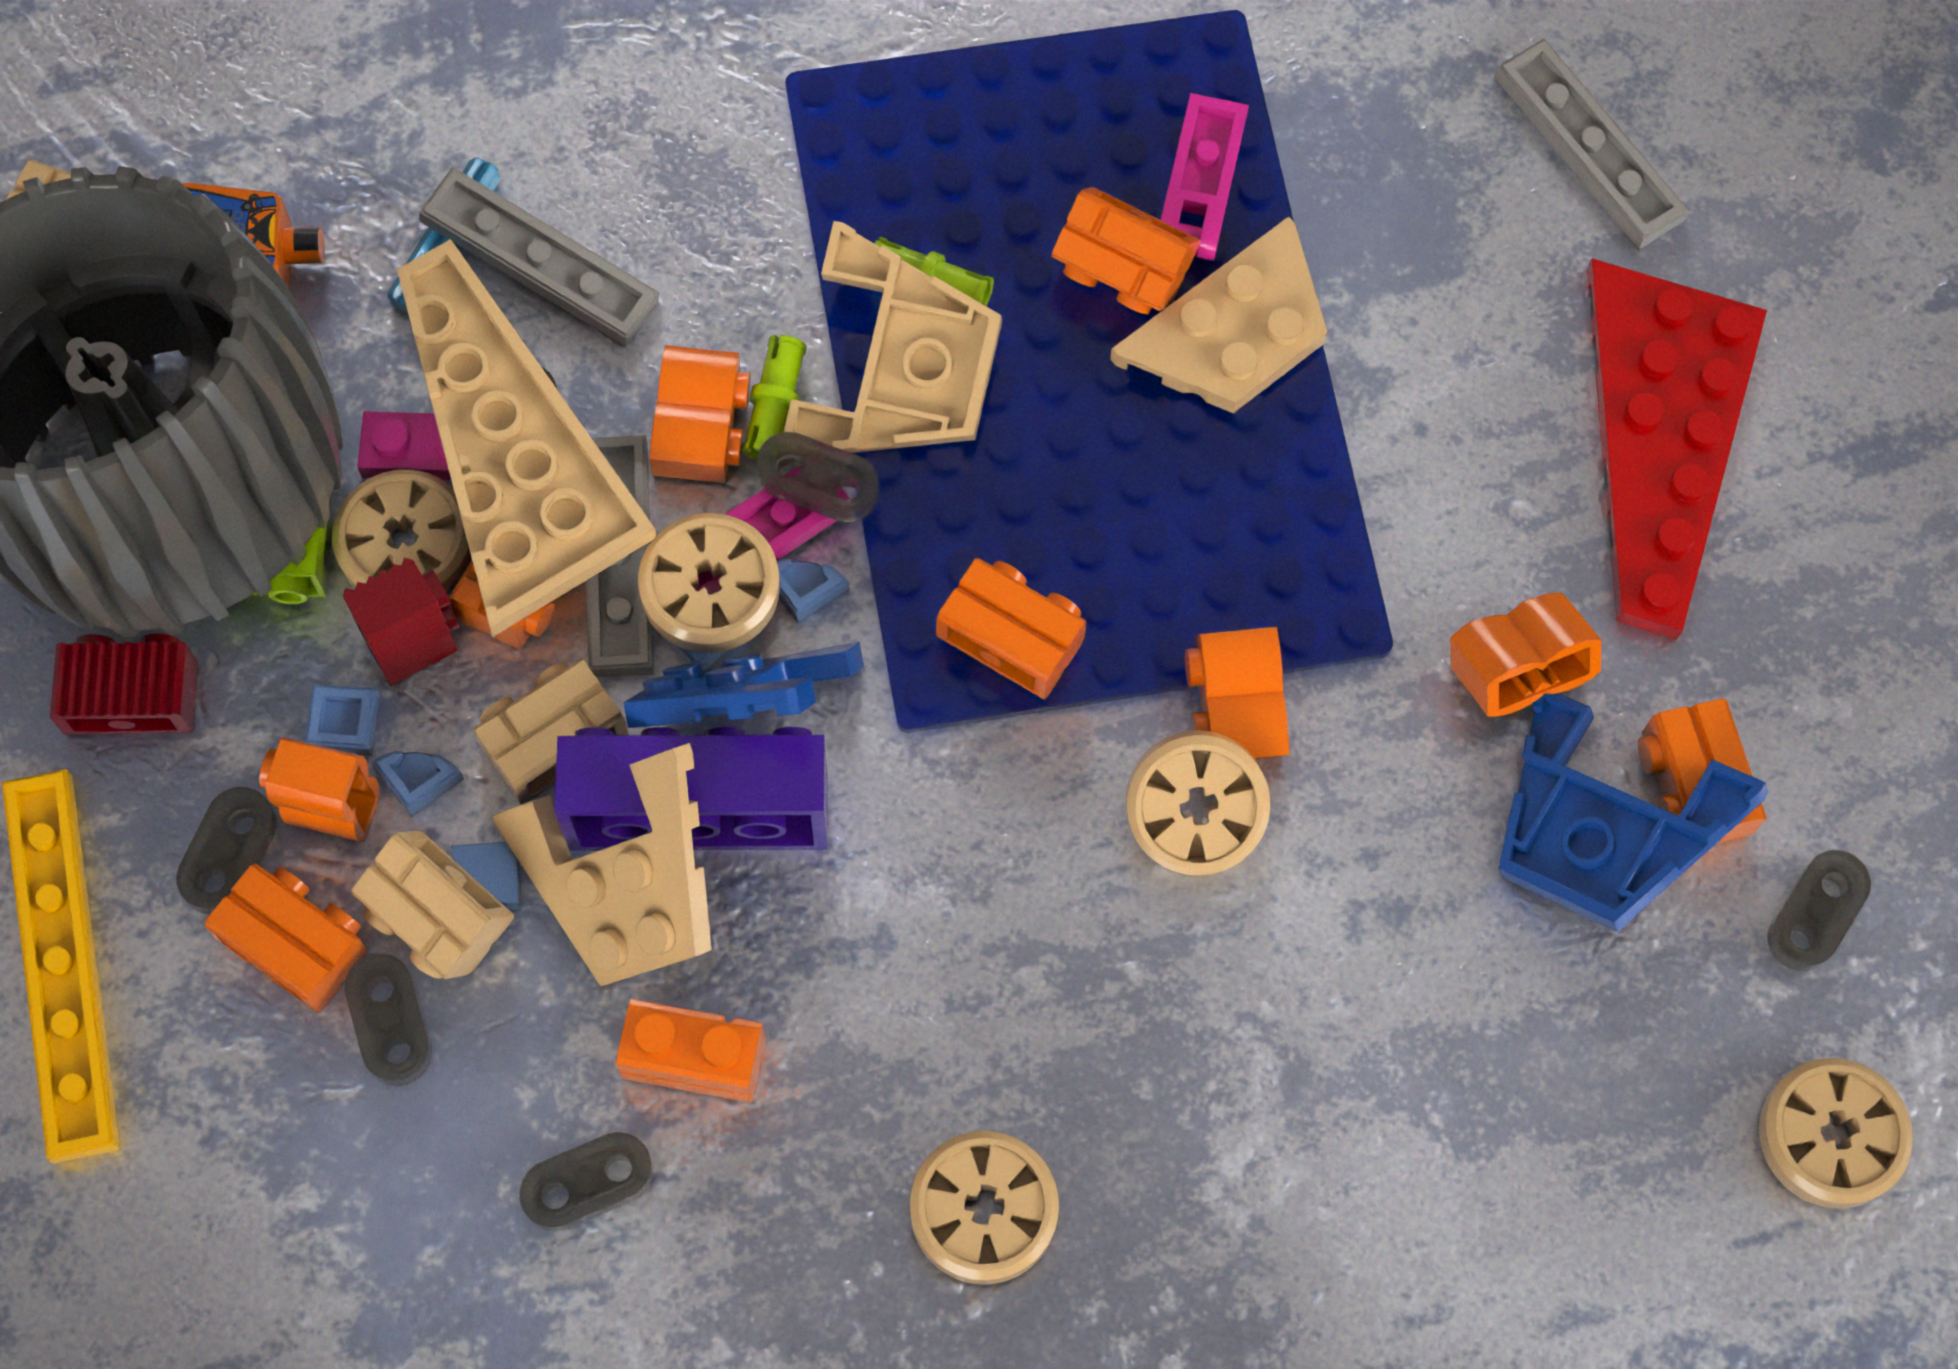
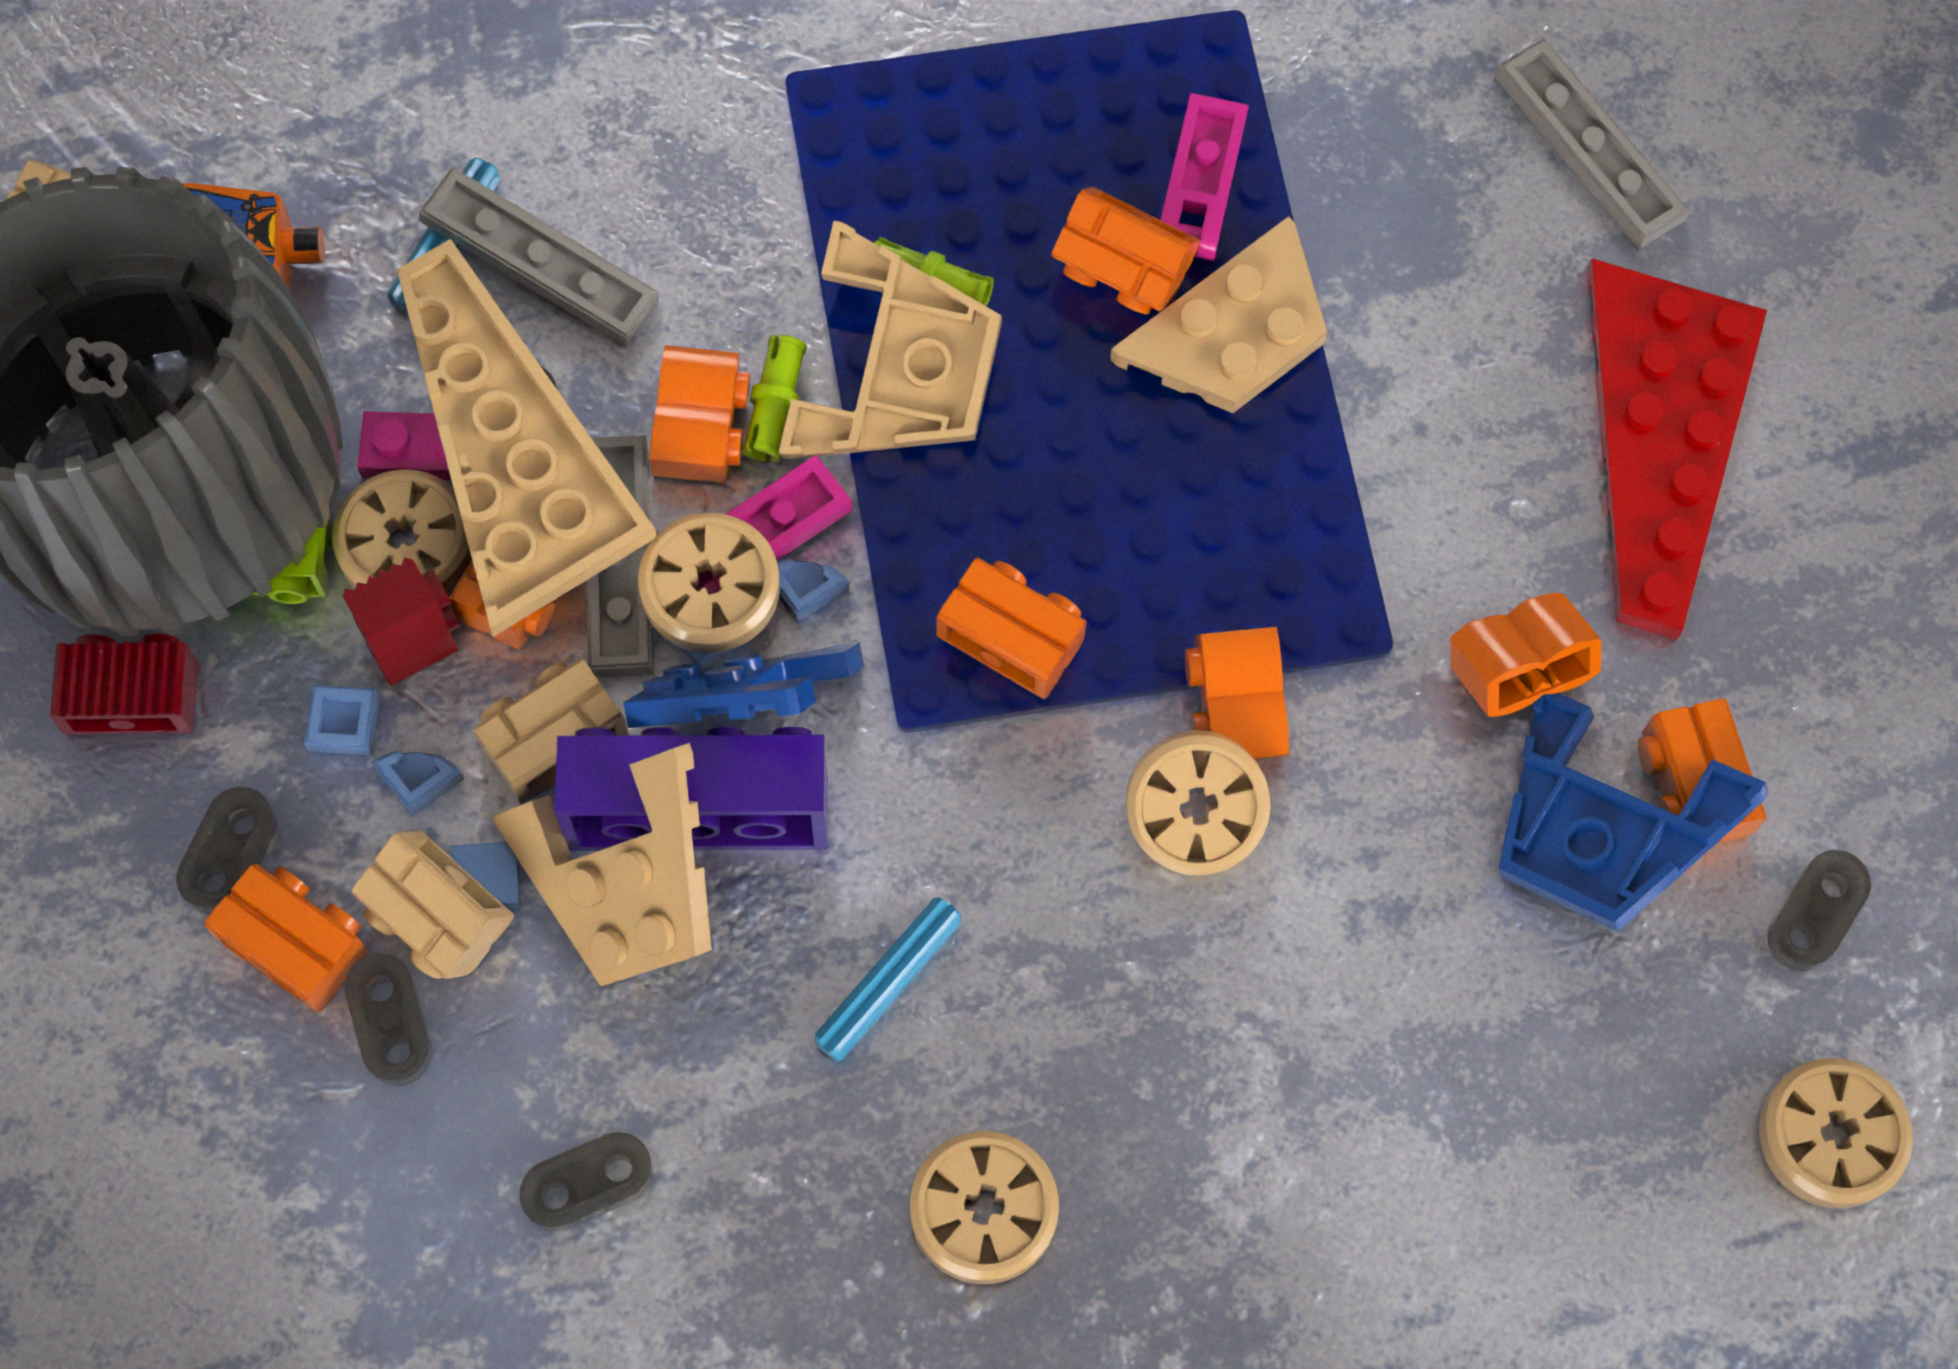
(60, 967): yellow tile -> none
(320, 788): orange brick -> none
(691, 1050): orange brick -> none
(821, 475): clear smoke plate -> none
(887, 979): none -> dark azure axle

